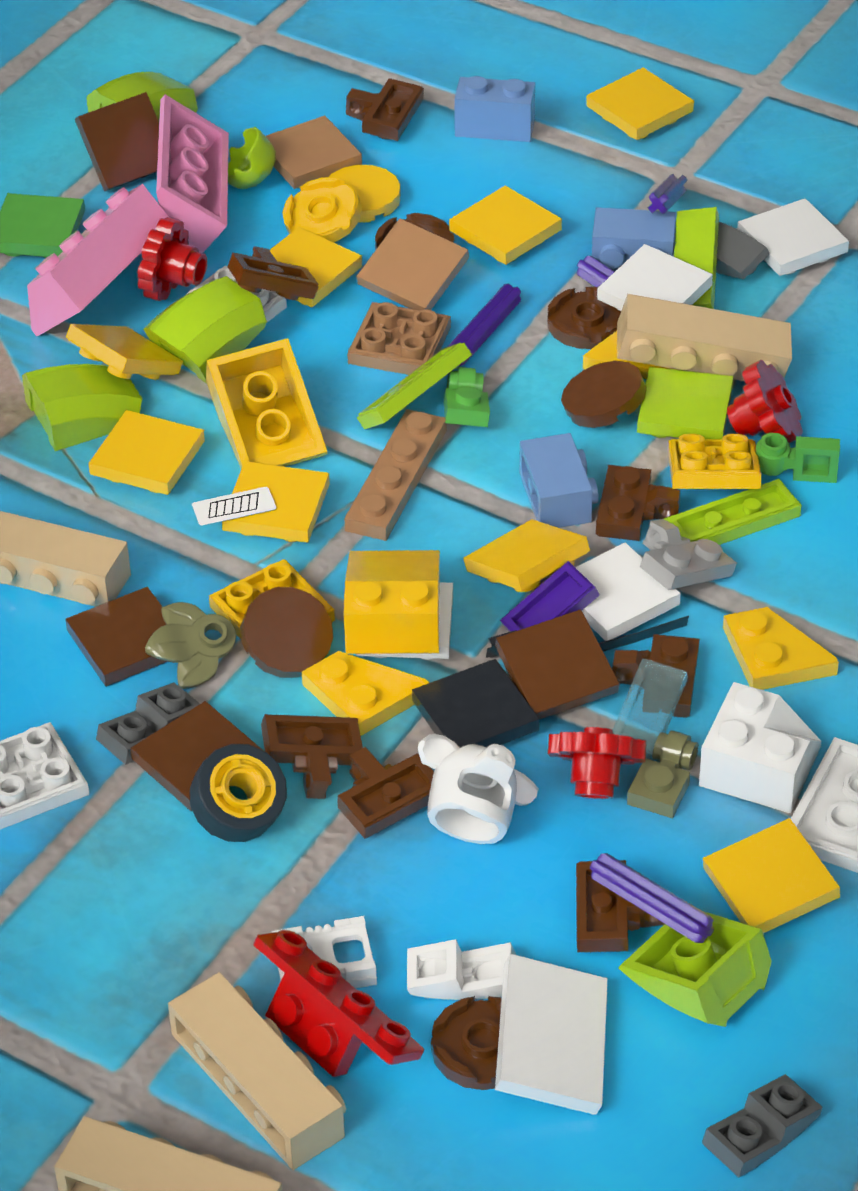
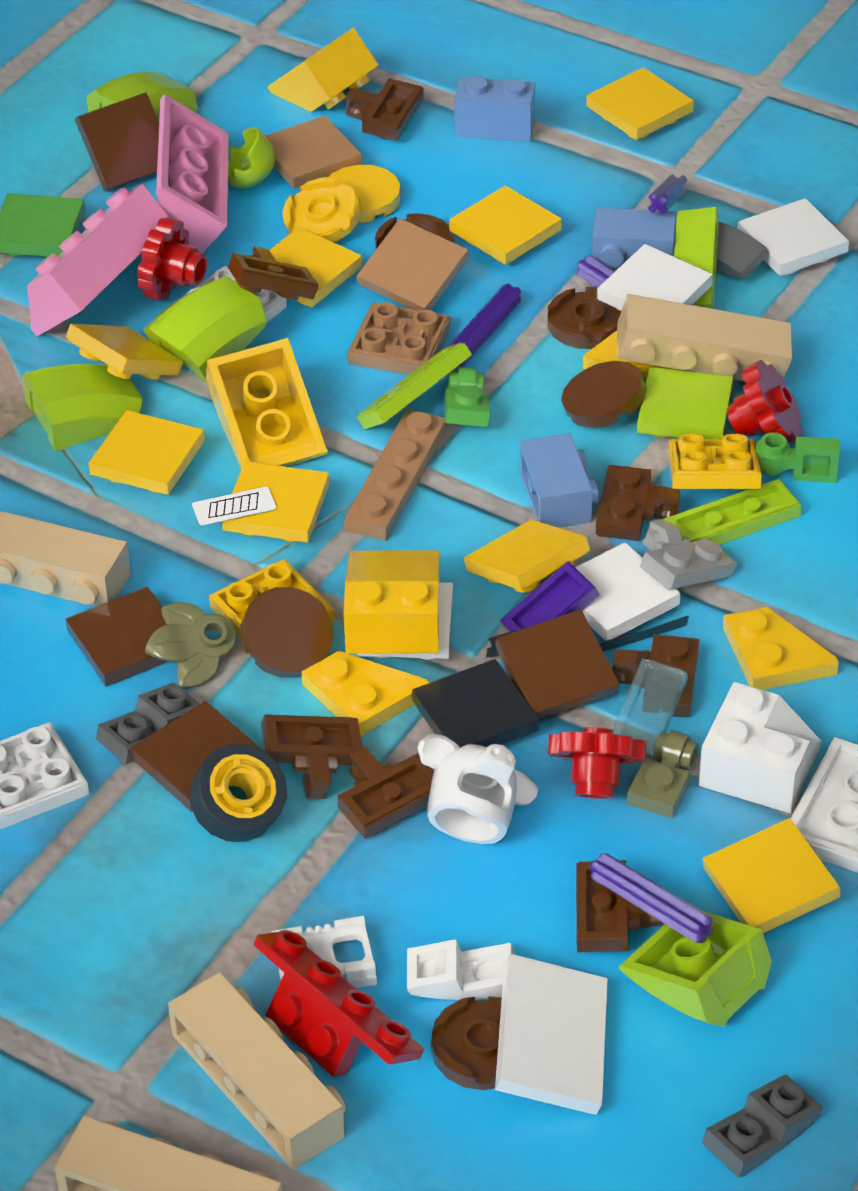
(327, 73): none -> yellow slope

